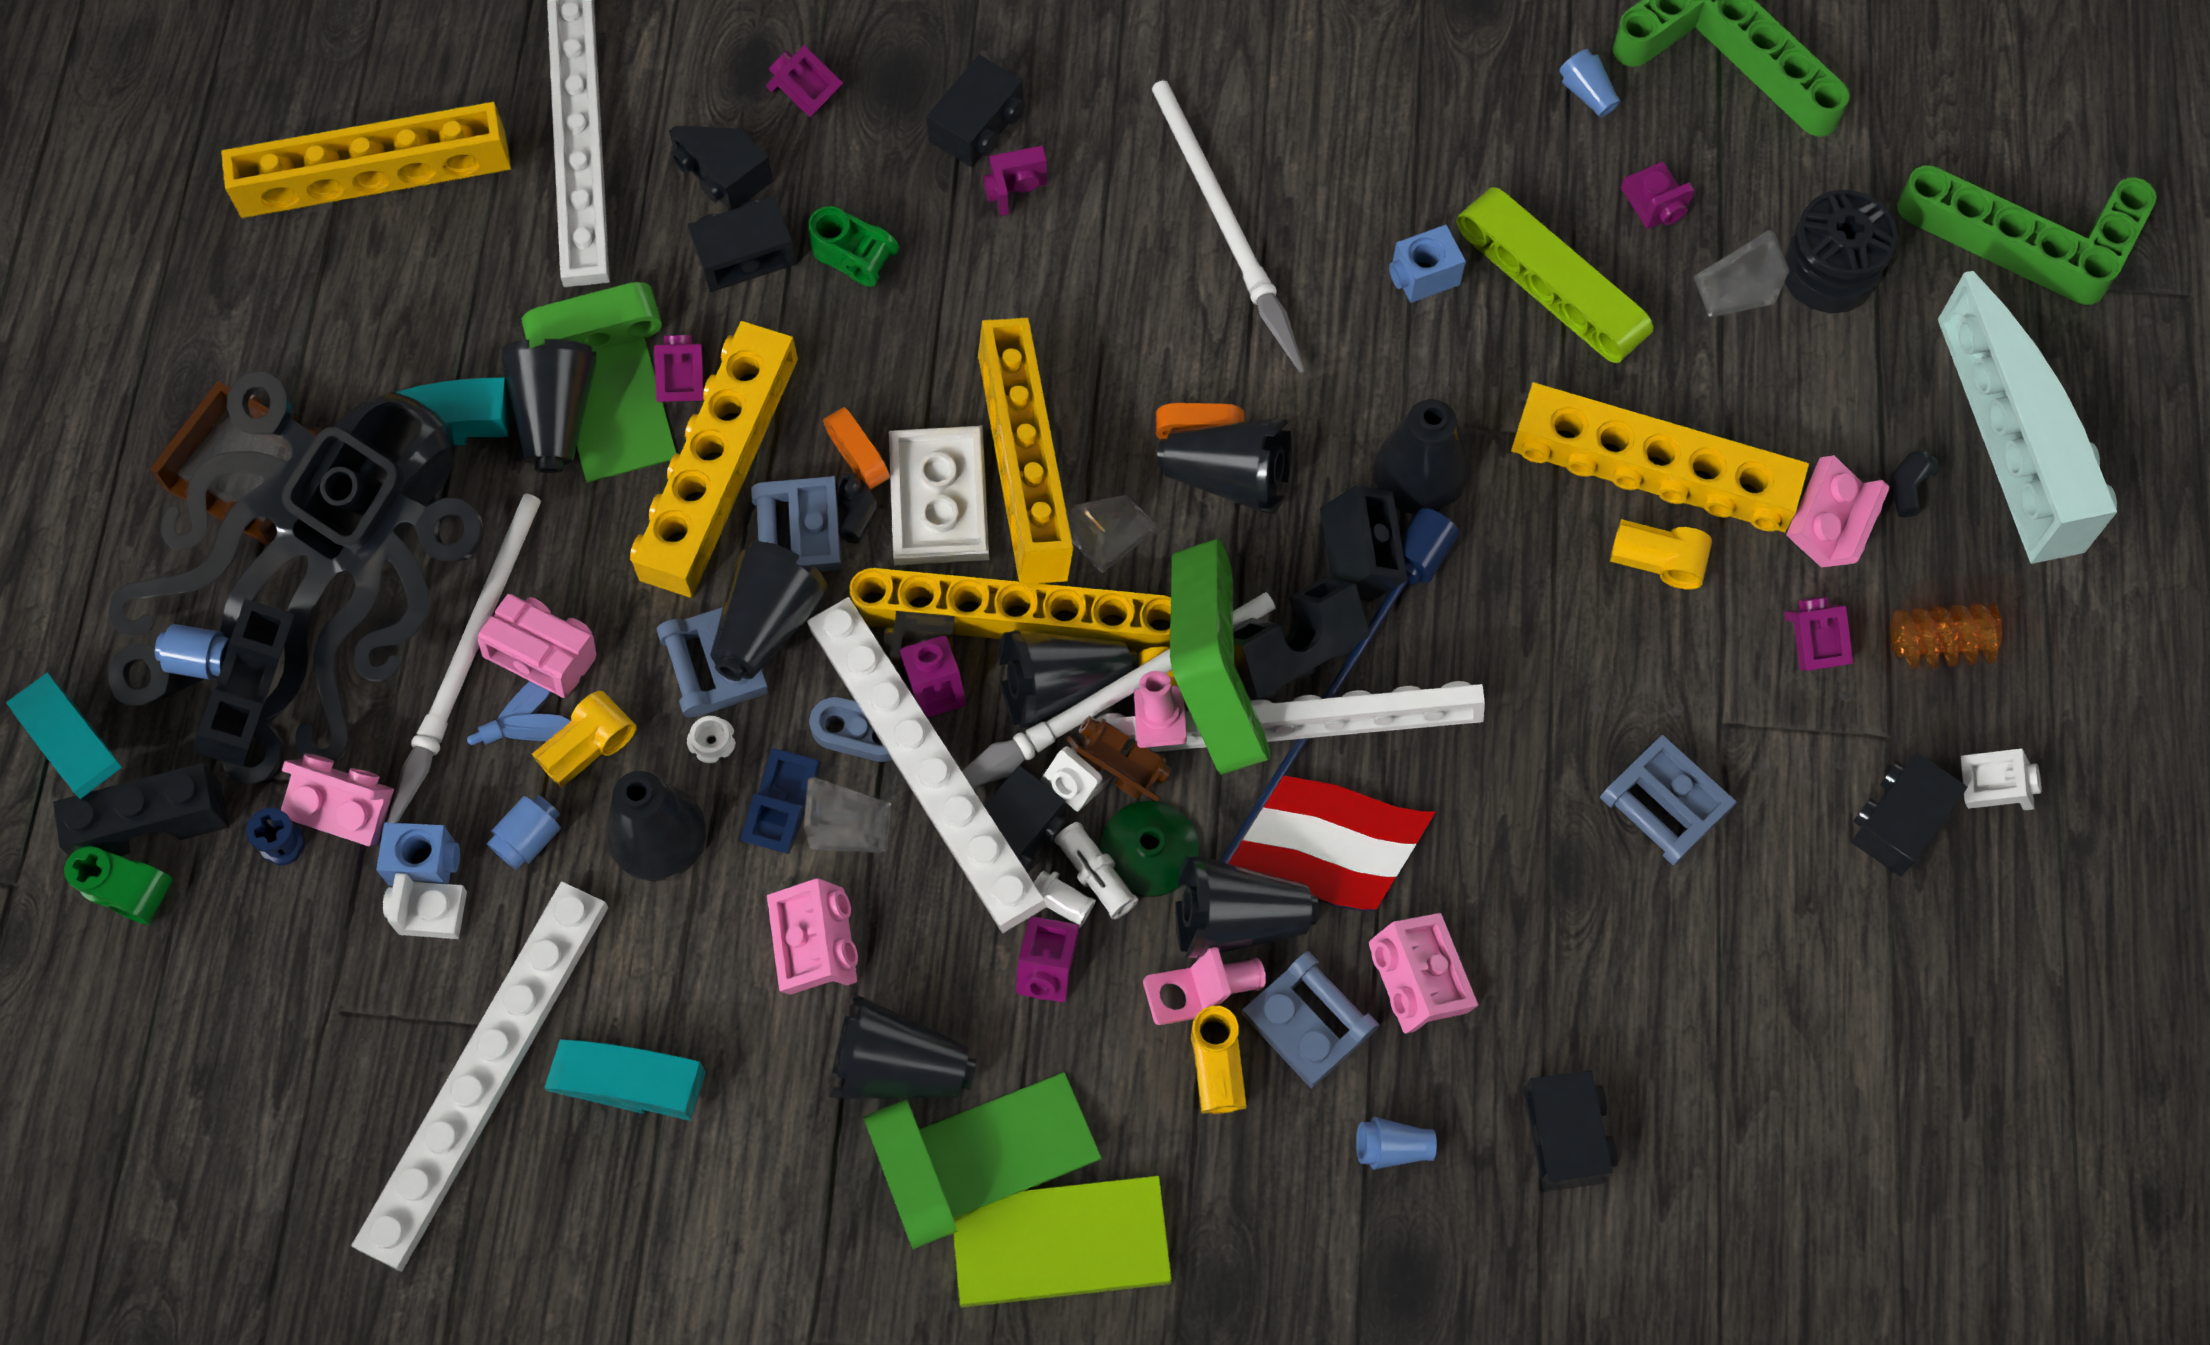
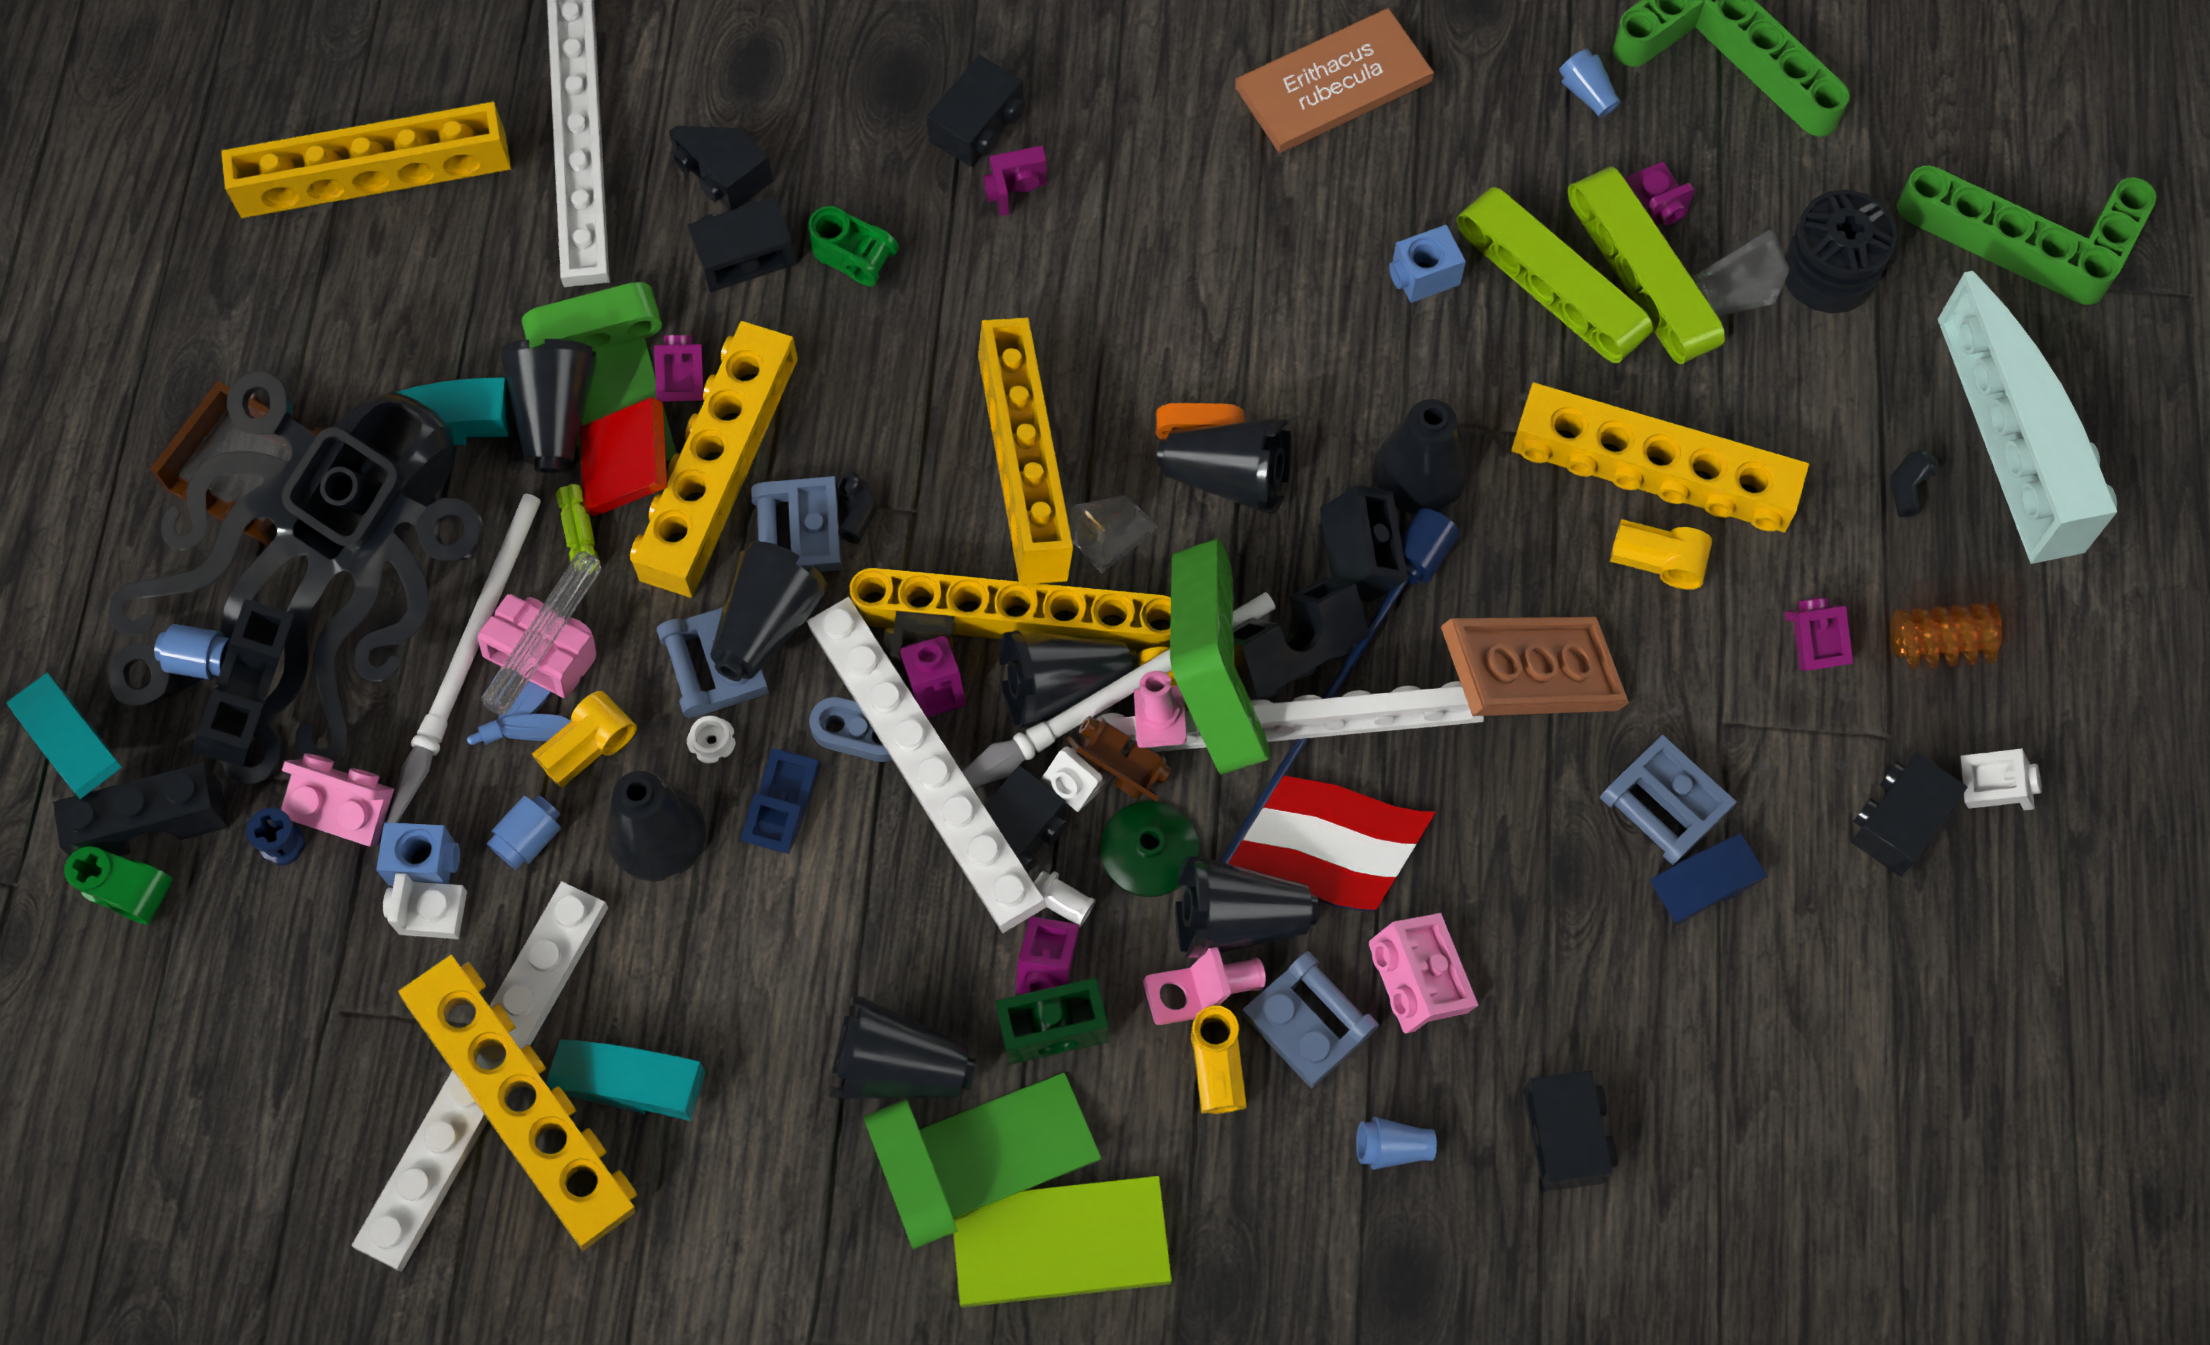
(430, 1001): none -> yellow brick
(541, 633): none -> clear axle
(575, 521): none -> lime axle
(623, 456): none -> red tile
(803, 79): magenta bracket -> none
(812, 936): bright pink bracket -> none
(844, 819): clear slope -> none
(856, 447): orange beam -> none
(938, 495): white tile -> none
(1052, 1021): none -> dark green brick
(1096, 870): white pin -> none
(1255, 278): white piece -> none
(1333, 80): none -> nougat tile
(1534, 665): none -> nougat tile
(1646, 265): none -> lime beam
(1708, 878): none -> dark blue slope
(1836, 514): bright pink bracket -> none

